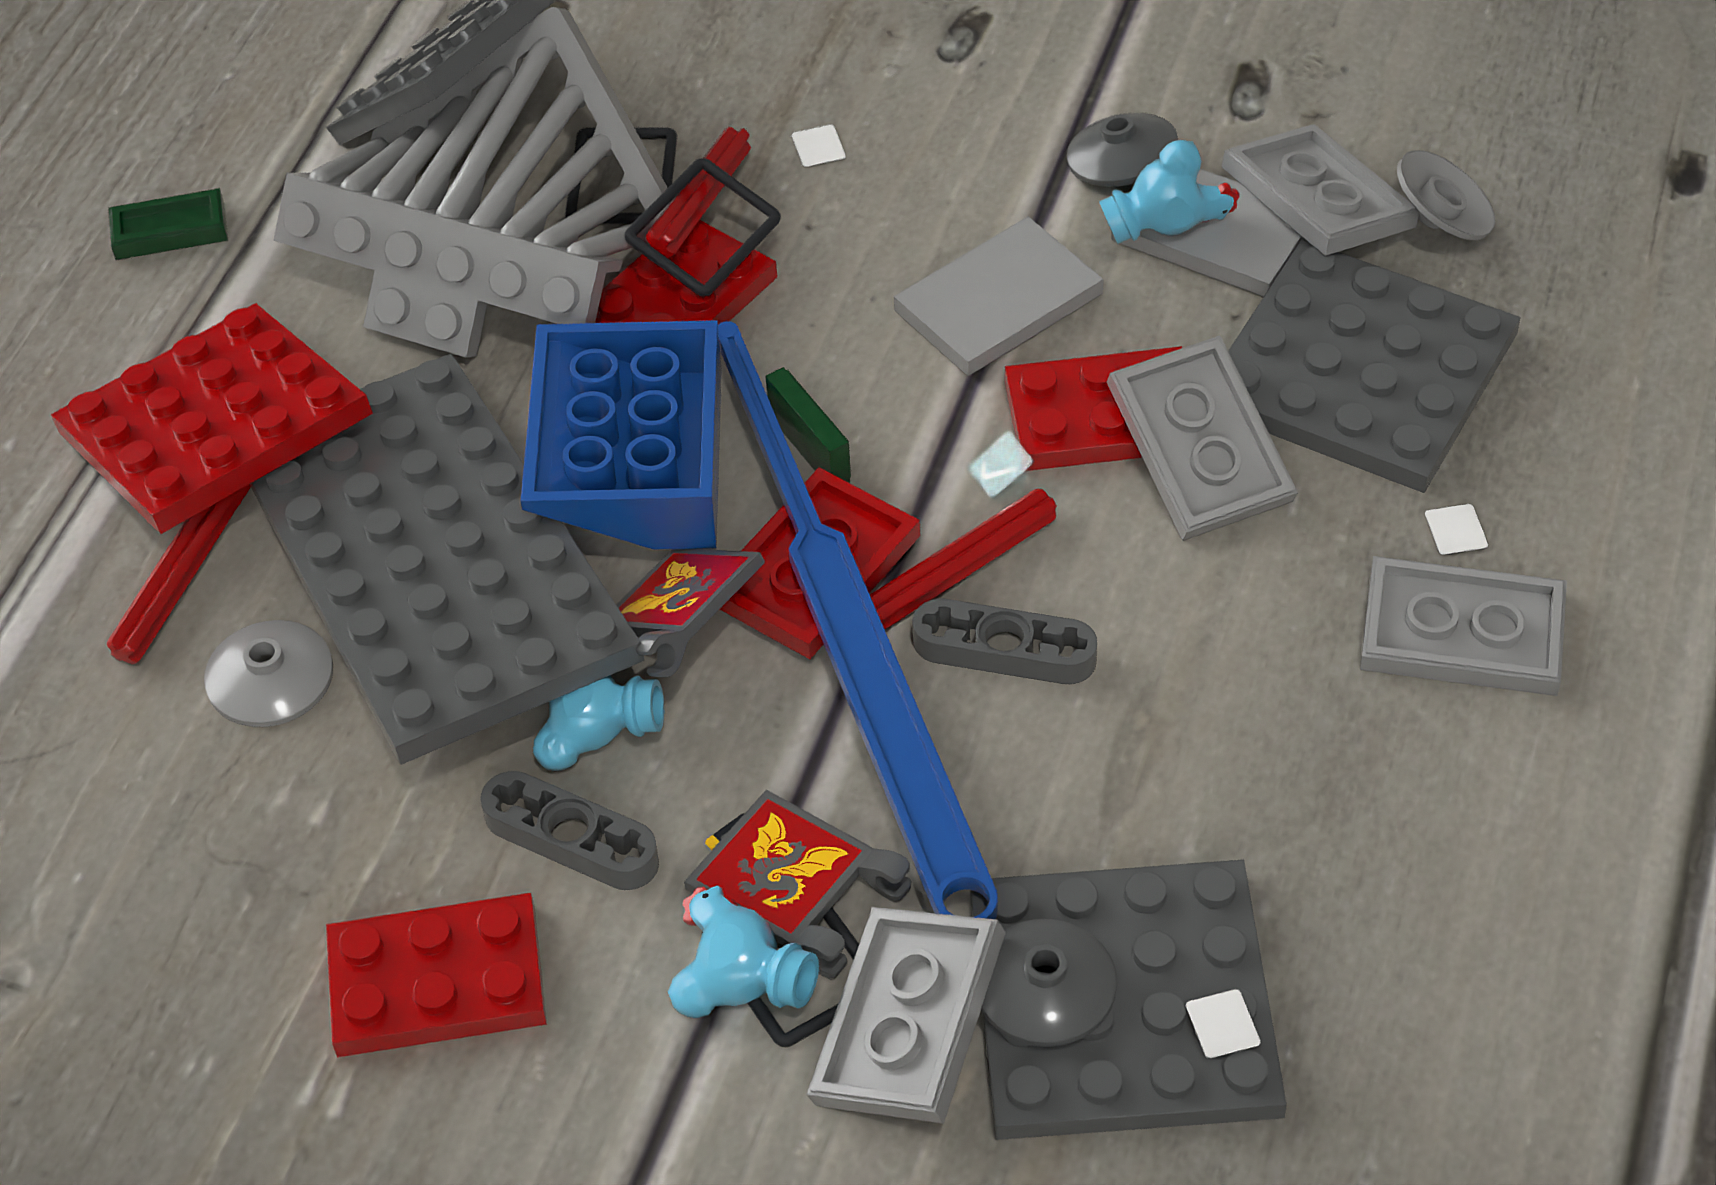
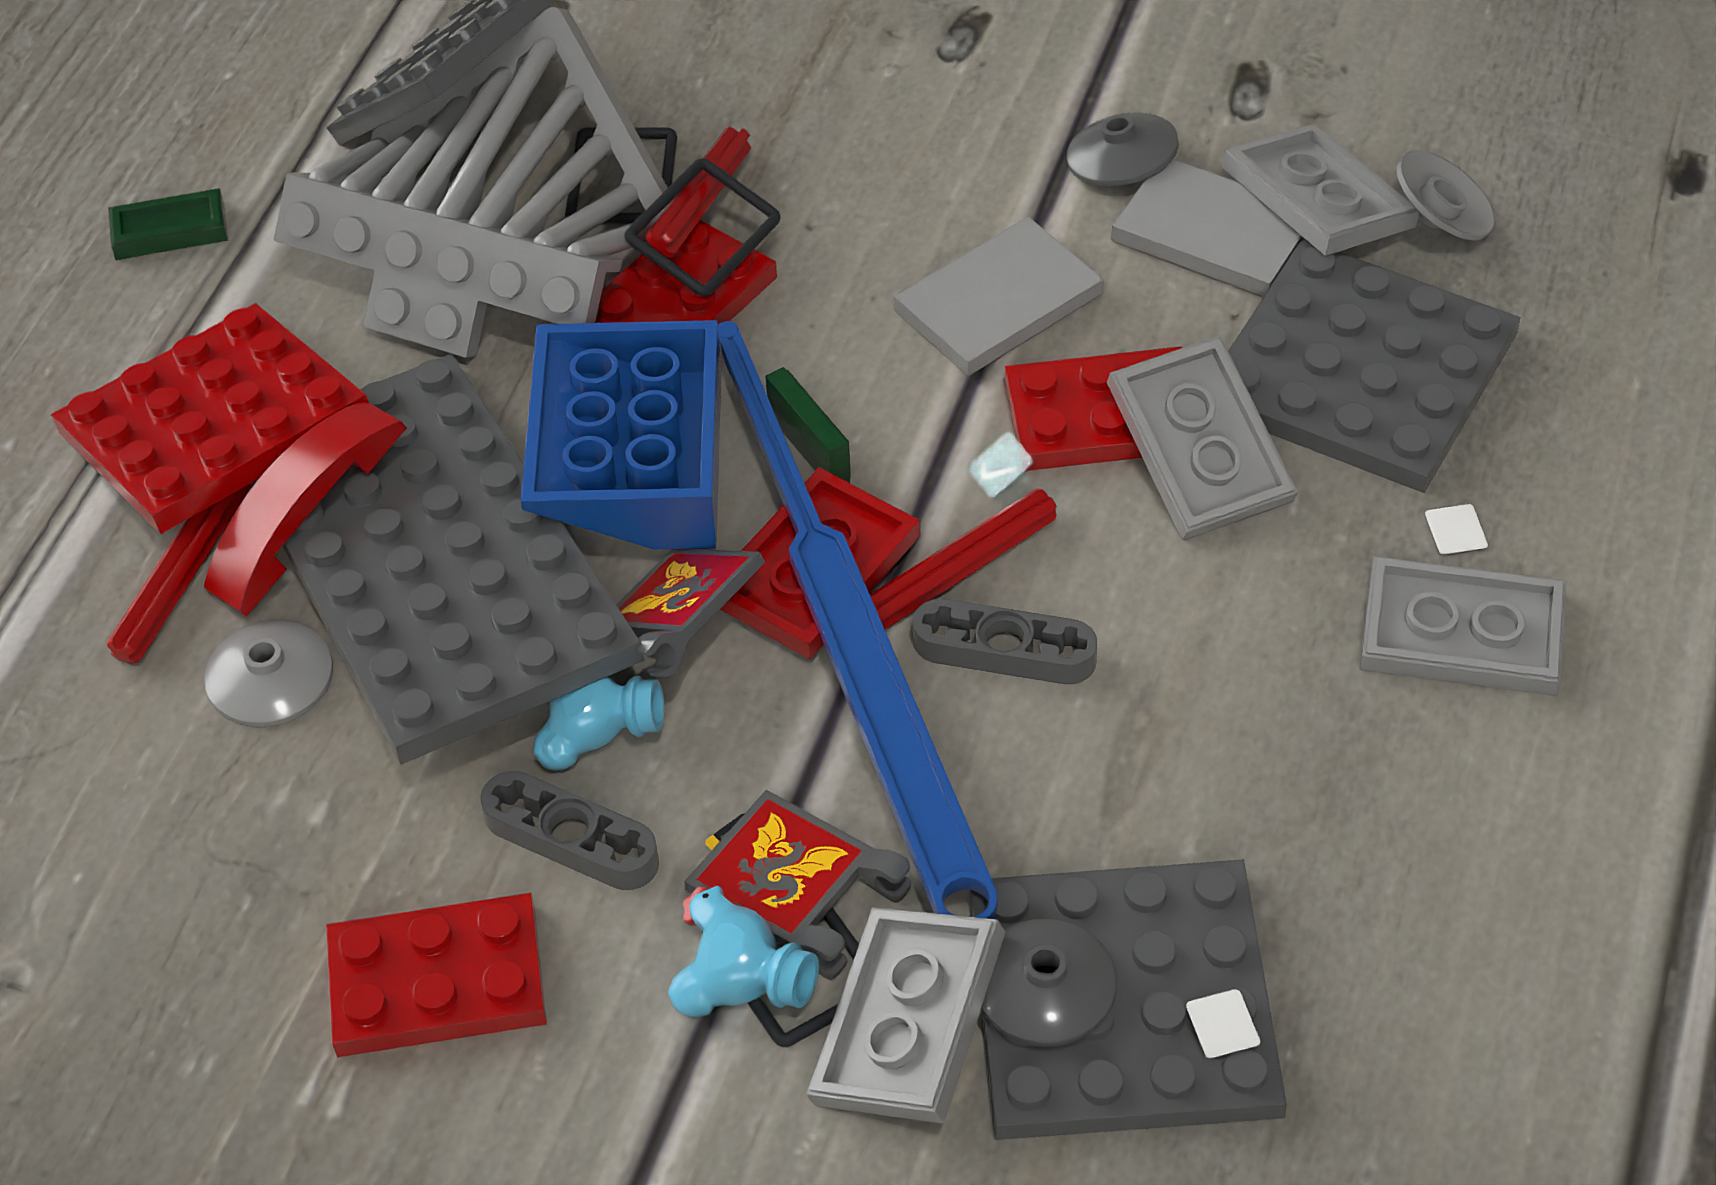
(287, 493): none -> red slope
(818, 145): white sticker -> none
(1168, 197): medium azure animal -> none

